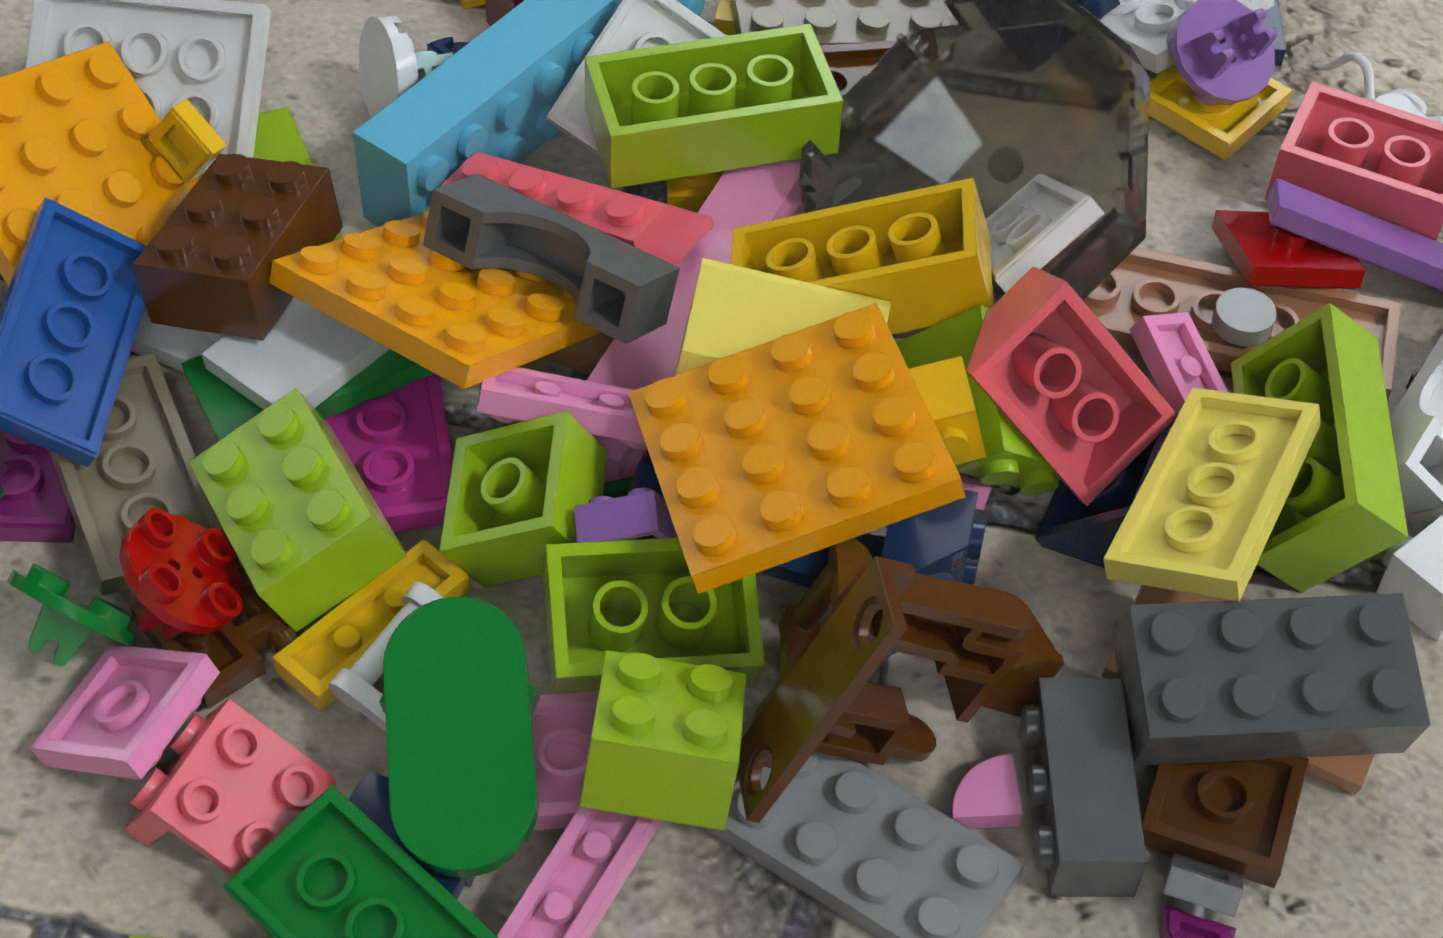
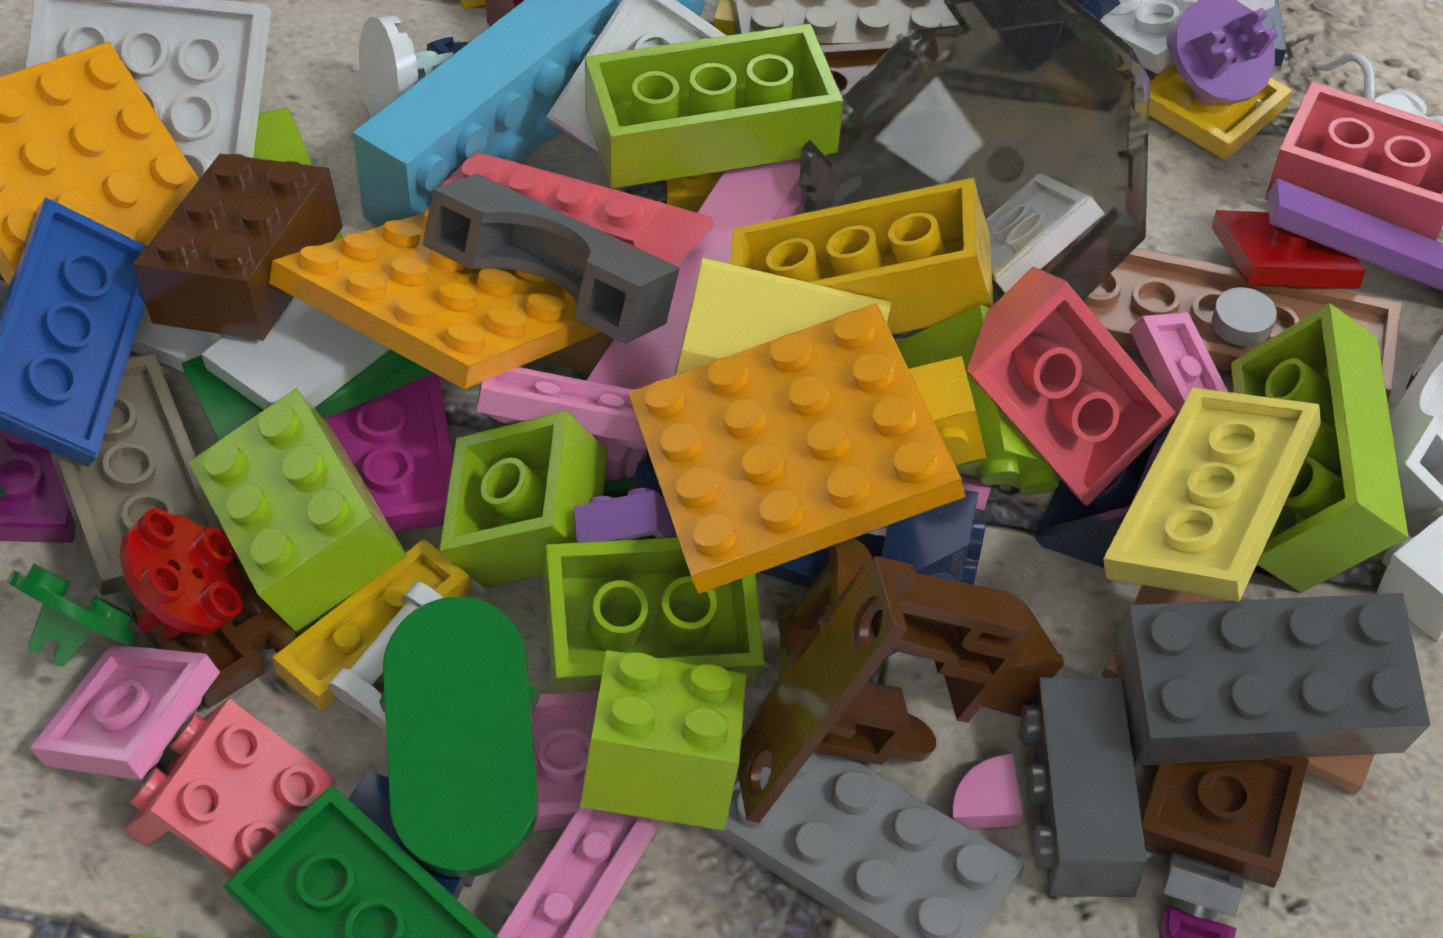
(187, 140): yellow tile -> none

